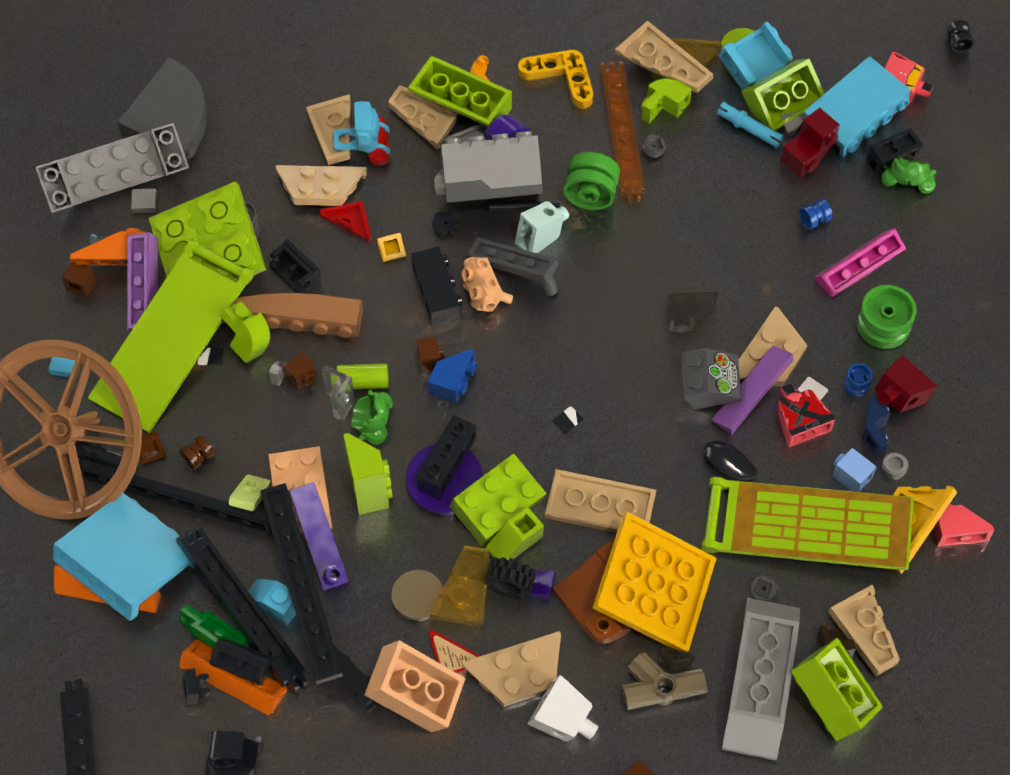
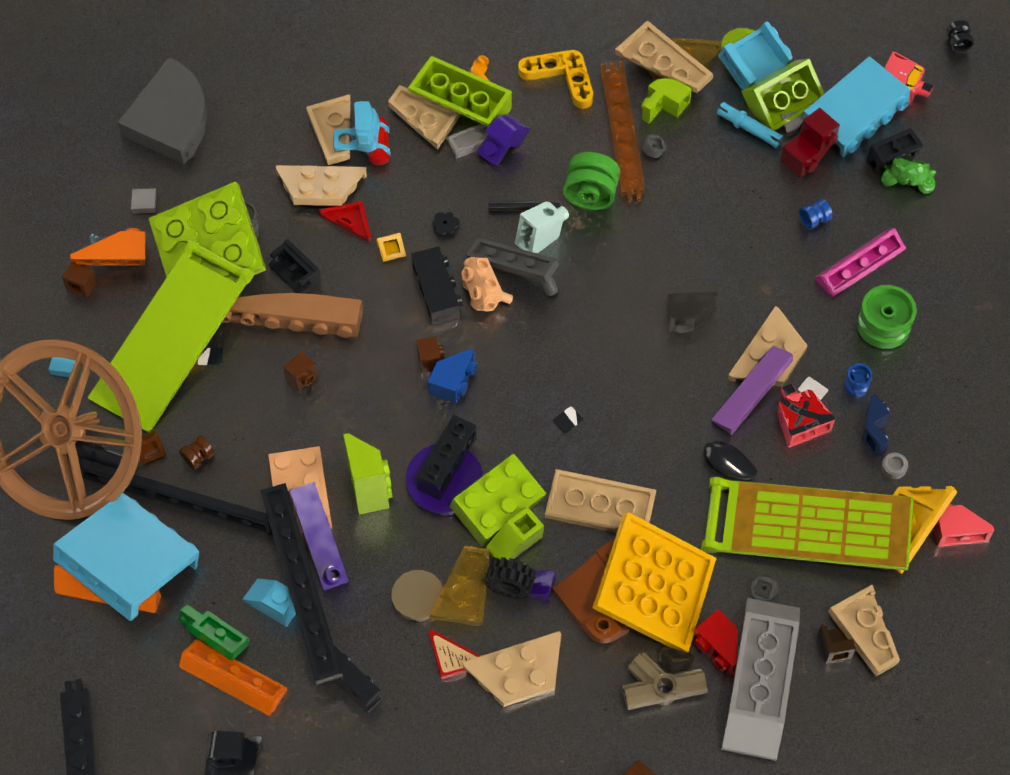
(112, 167): light grey slope -> none
(141, 274): medium lavender slope -> none
(192, 688): black tile -> none
(241, 660): black hinge -> none
(242, 608): black hinge -> none
(248, 493): yellowish green plate -> none
(251, 331): lime brick -> none
(276, 373): light grey tile -> none
(340, 389): clear panel -> none
(367, 375): lime brick -> none
(371, 416): bright green hair -> none
(415, 686): light nougat brick -> none
(489, 168): light grey piece -> none
(563, 712): white torso -> none
(710, 378): dark grey slope -> none
(719, 640): none -> red slope
(837, 690): lime slope -> none
(853, 470): light blue brick -> none
(904, 386): dark red torso -> none

